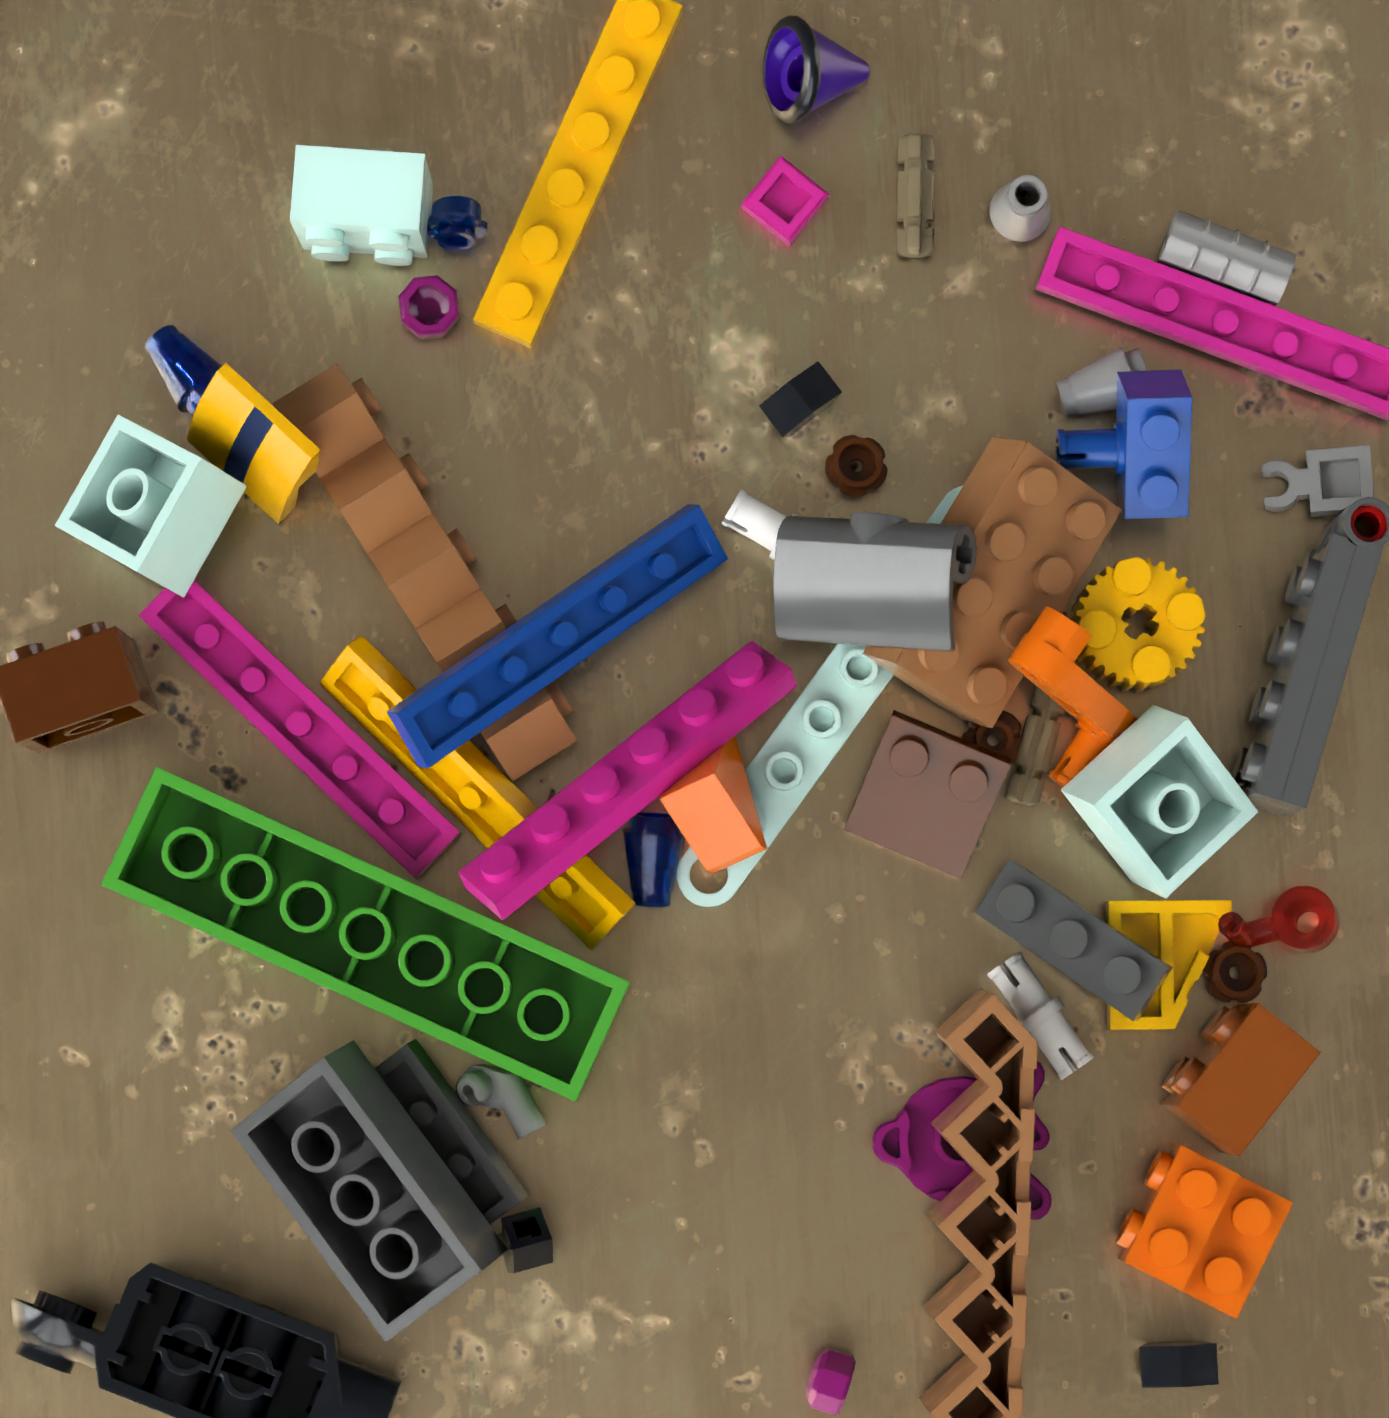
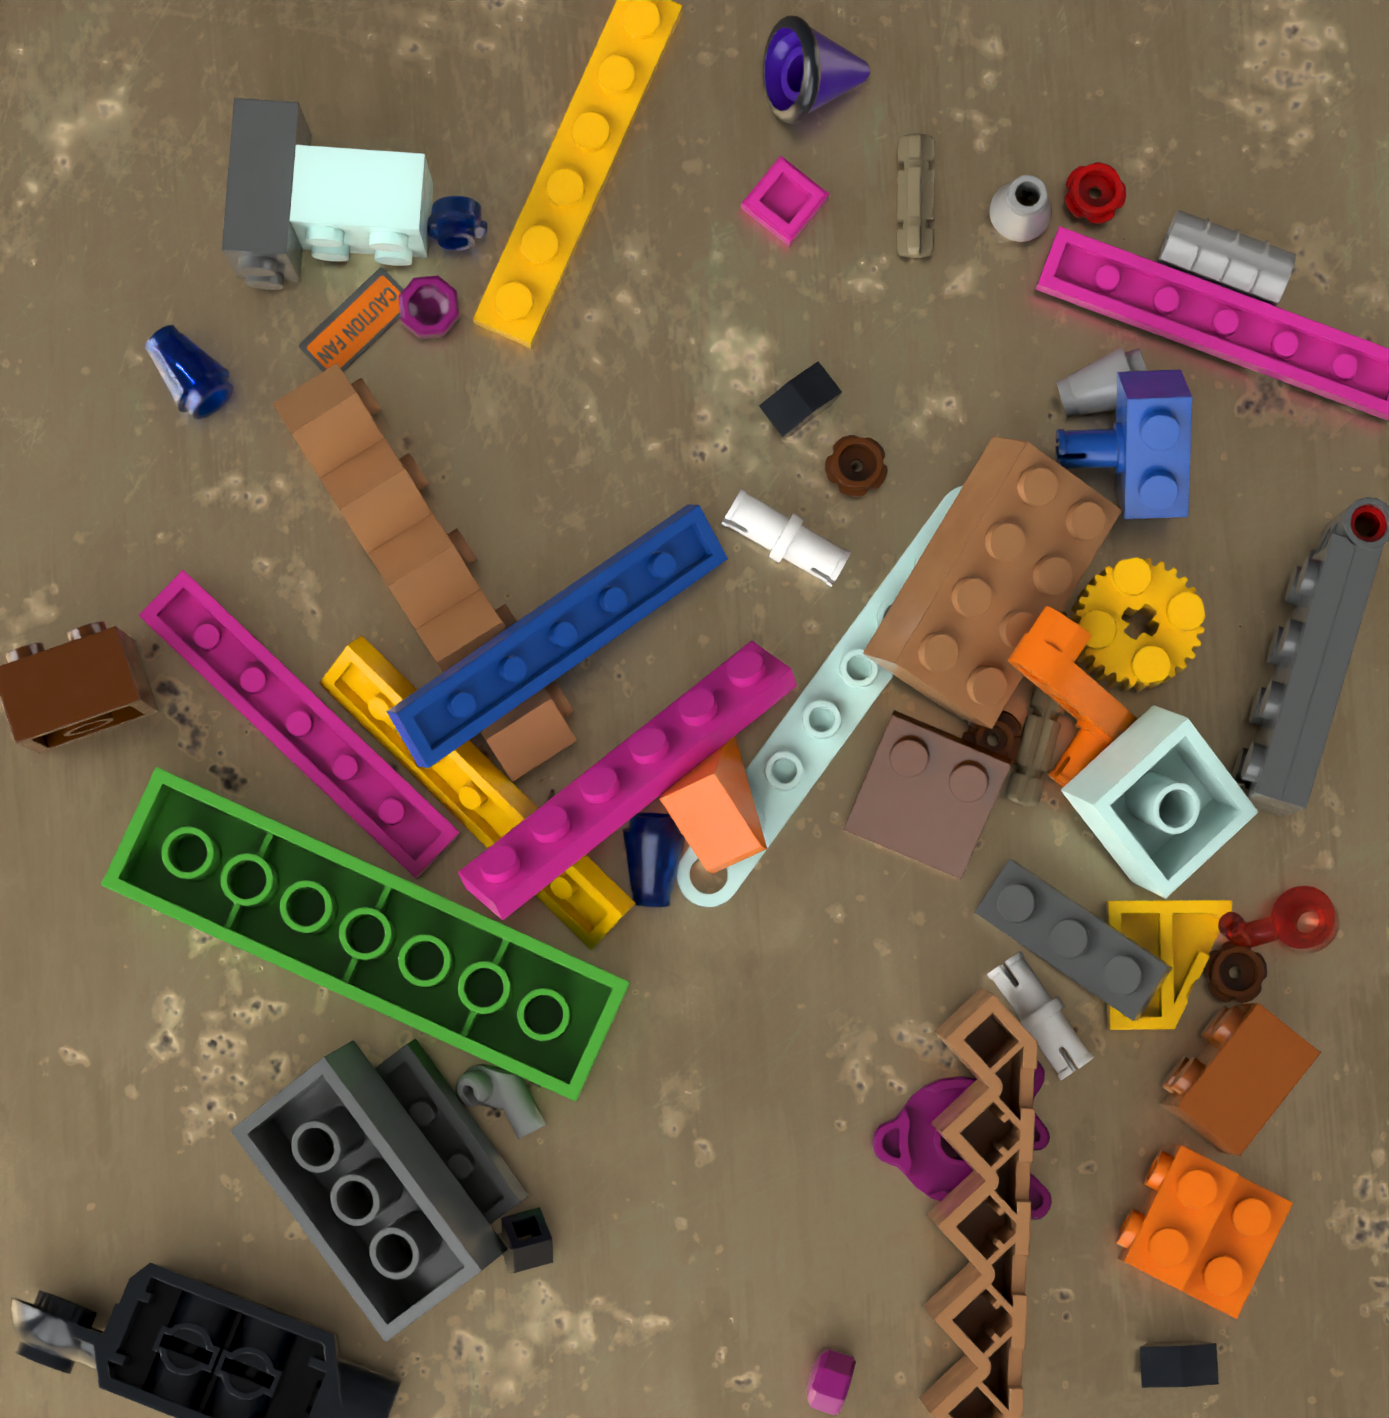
(151, 505): light aqua brick -> none
(252, 443): yellow slope -> none
(259, 192): none -> dark grey brick
(355, 323): none -> orange sticker
(870, 580): panel -> none
(1095, 176): none -> red plate
(1330, 481): light grey plate -> none

